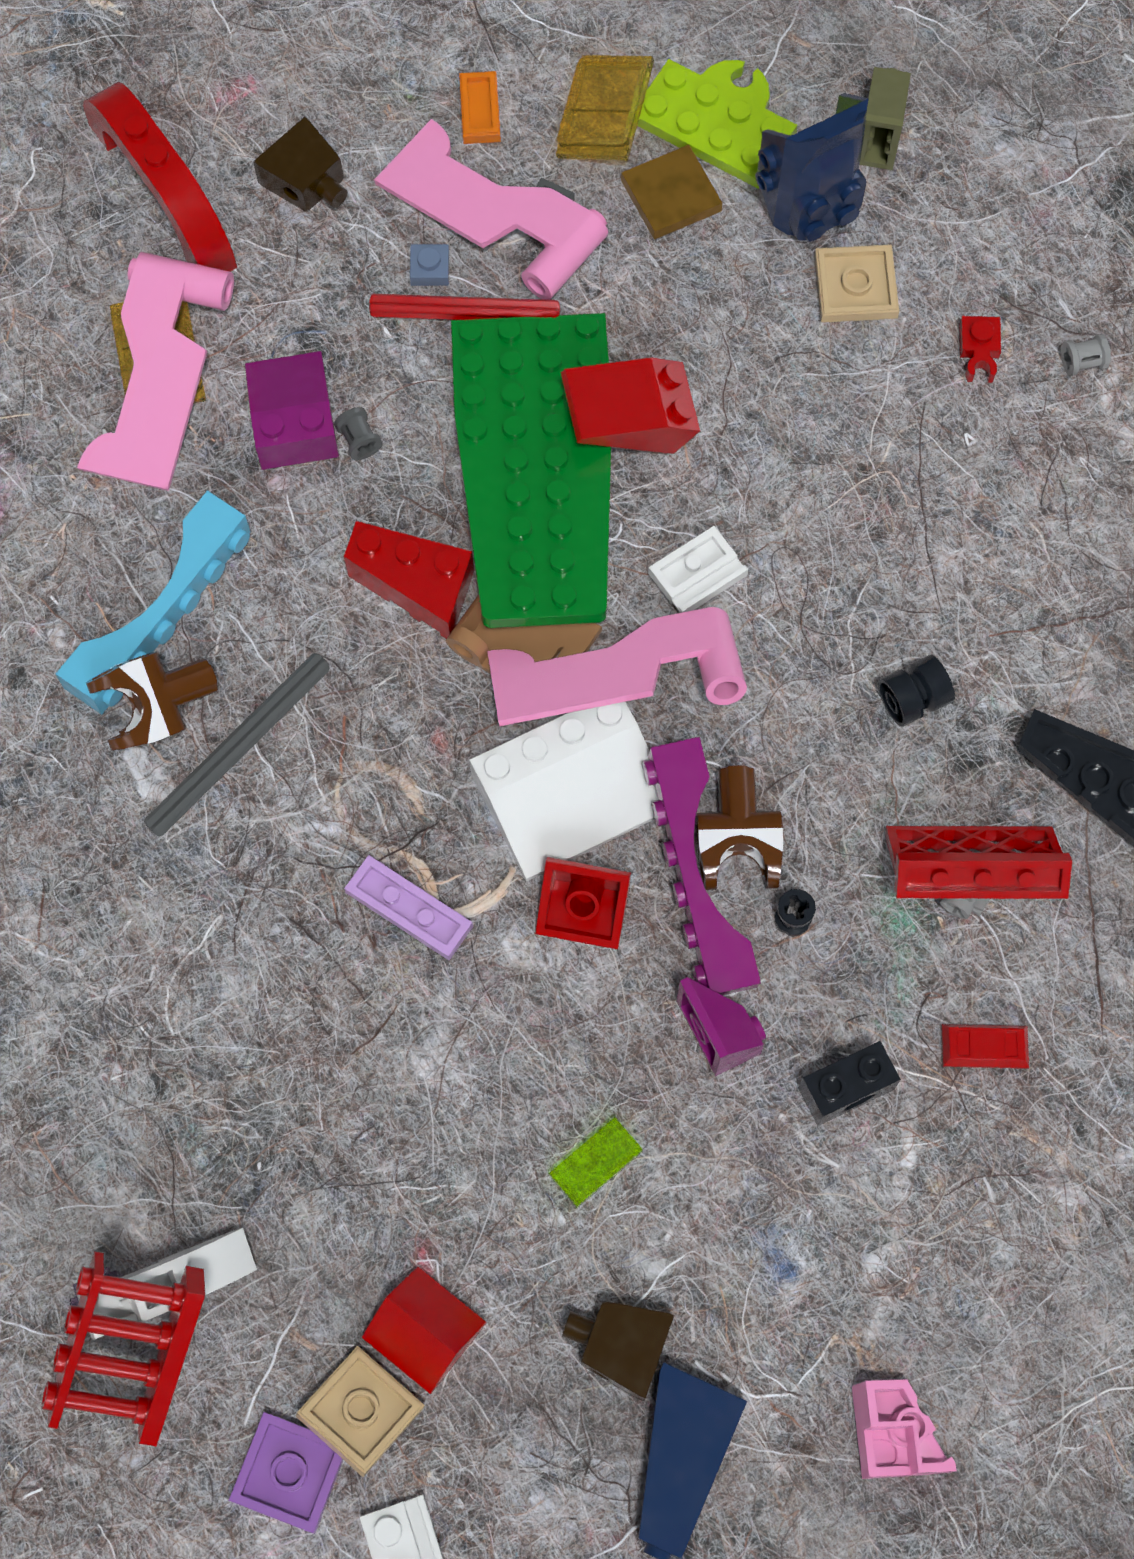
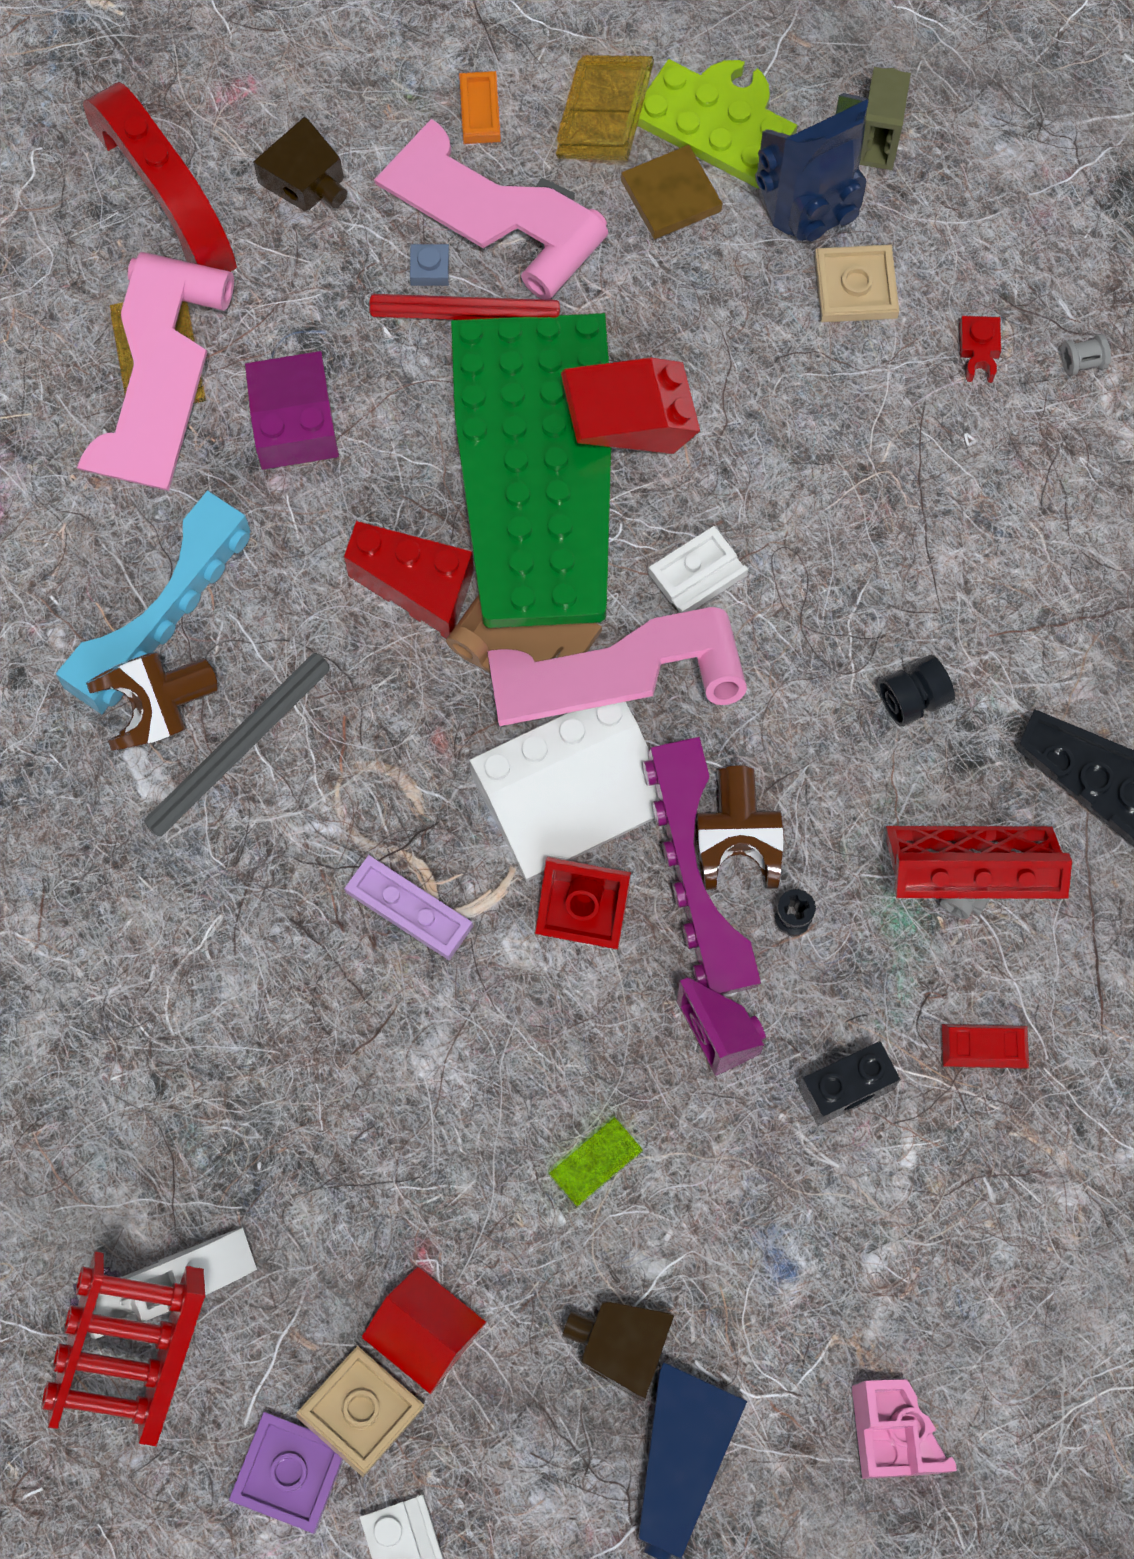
(358, 433): dark grey bush -> none

